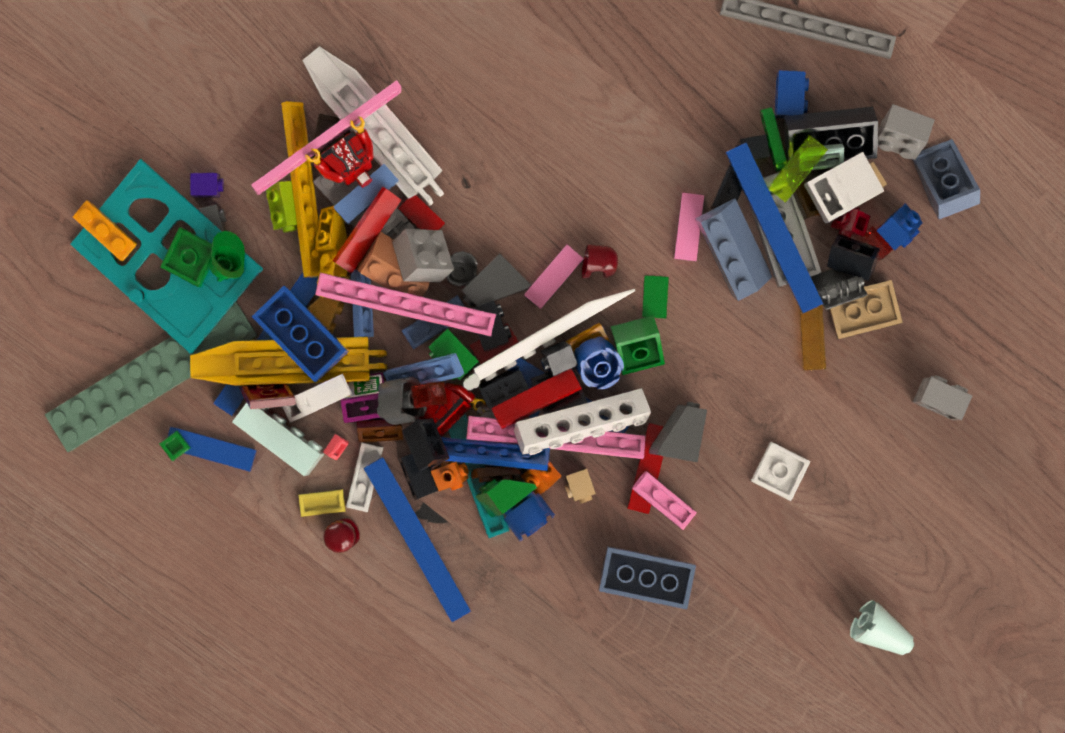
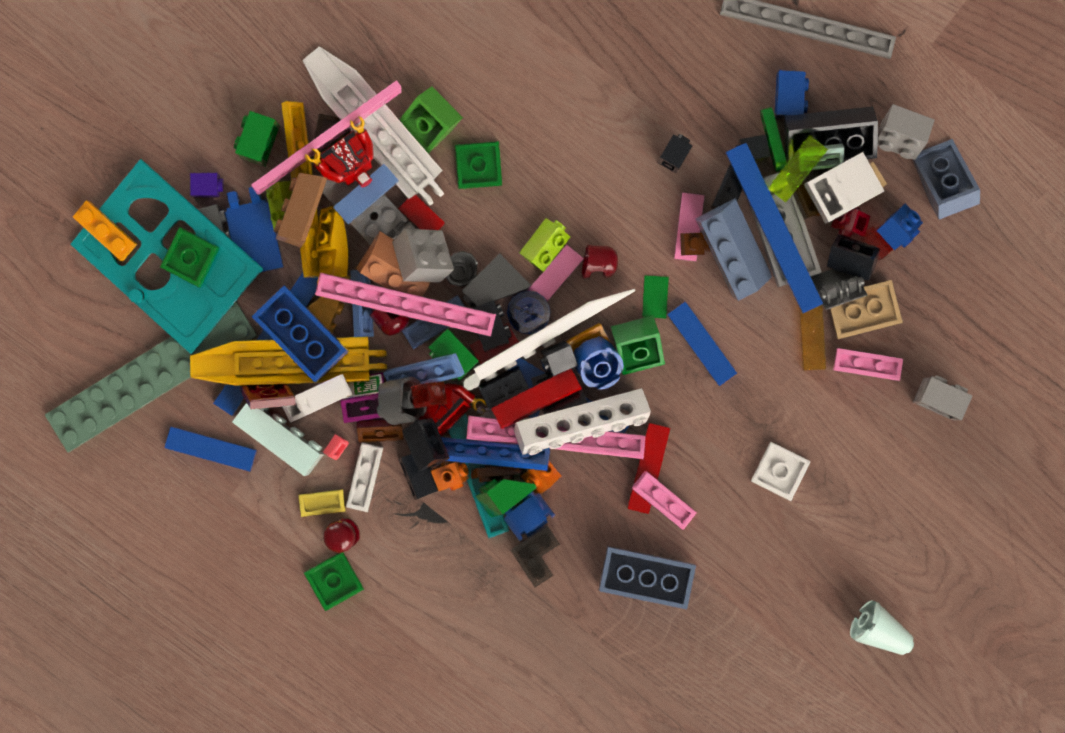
(175, 445): green tile -> none
(227, 256): green piece -> none
(253, 230): none -> blue tile
(256, 138): none -> green brick
(300, 209): none -> medium nougat slope
(334, 581): none -> green tile
(367, 230): red tile -> none
(388, 322): none -> dark red helmet
(417, 539): blue tile -> none
(430, 119): none -> bright green slope
(478, 165): none -> green tile
(529, 312): none -> clear blue piece
(530, 553): none -> clear smoke brick
(545, 244): none -> lime brick
(580, 486): tan brick -> none
(675, 153): none -> black brick
(681, 434): dark grey slope -> none
(693, 244): none -> reddish brown plate
(702, 343): none -> blue tile
(868, 364): none -> bright pink plate

